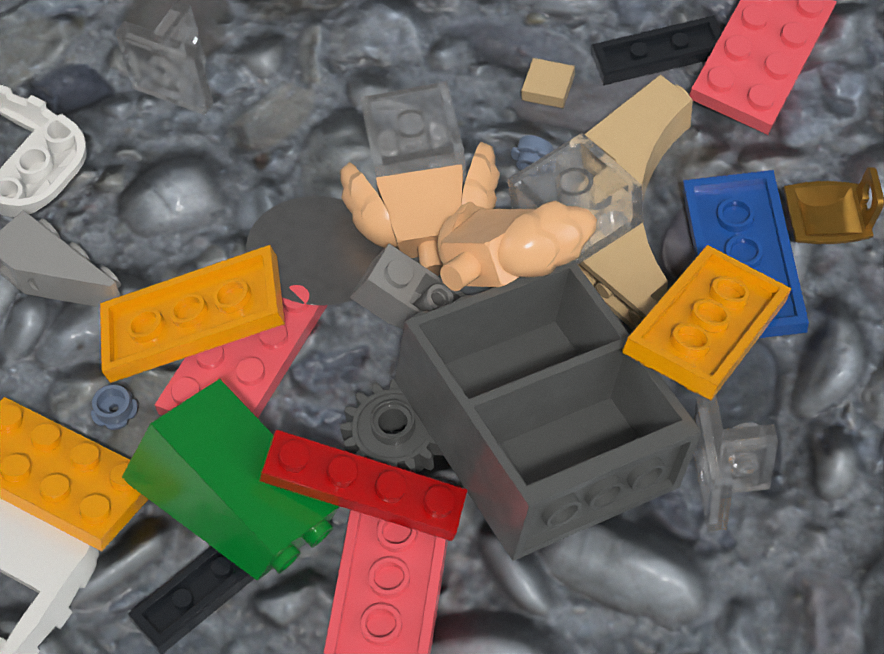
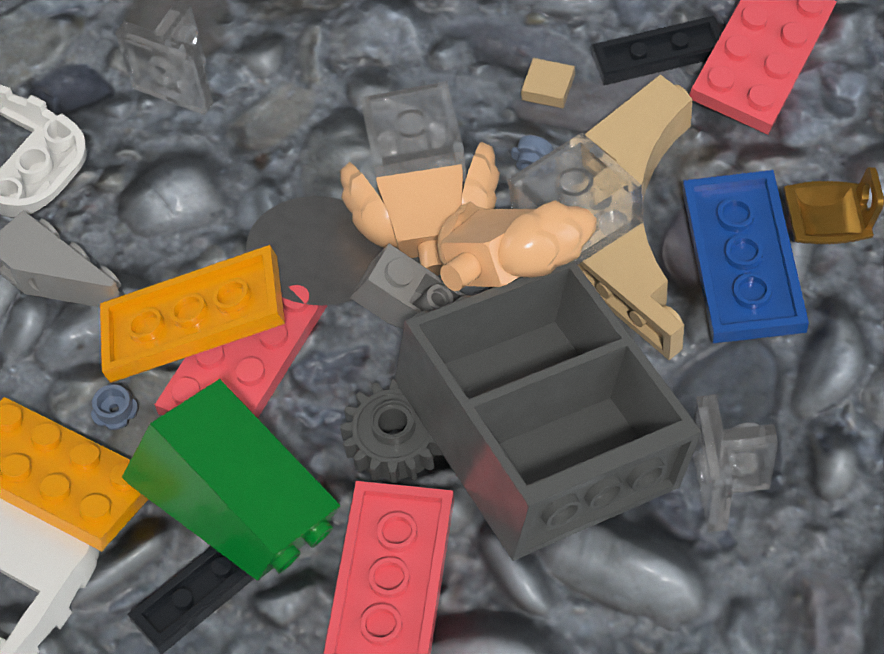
(364, 485): red plate -> none
(707, 322): light orange plate -> none

